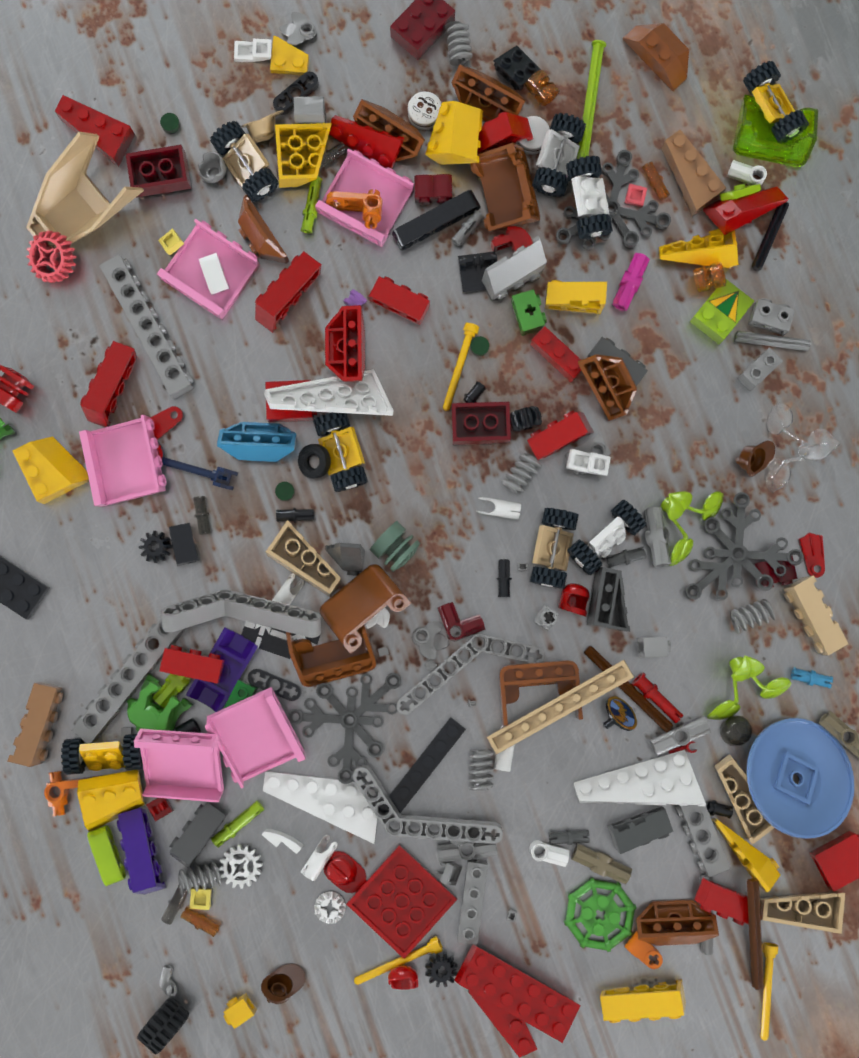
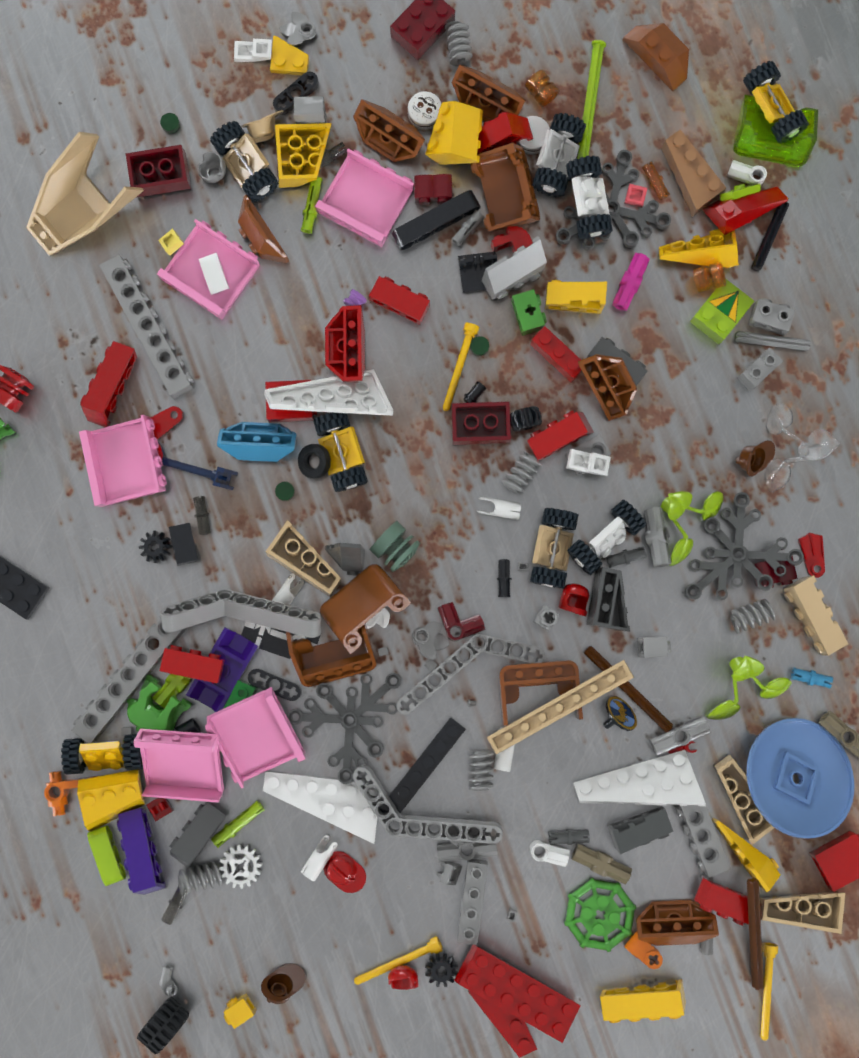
(37, 725): medium nougat wedge -> none
(49, 469): yellow wedge -> none
(57, 258): coral gear -> none
(113, 134): red wedge -> none
(200, 899): light yellow plate -> none
(200, 921): clear orange pin -> none
(277, 837): white slope -> none
(286, 290): red wedge -> none
(295, 515): black axle -> none
(337, 902): white gear -> none
(367, 203): orange piece -> none
(370, 142): red wing -> none
(401, 901): red plate -> none
(516, 67): black hinge -> none
(651, 691): red pin -> none
(719, 809): black pin -> none
(736, 731): clear smoke hair -> none

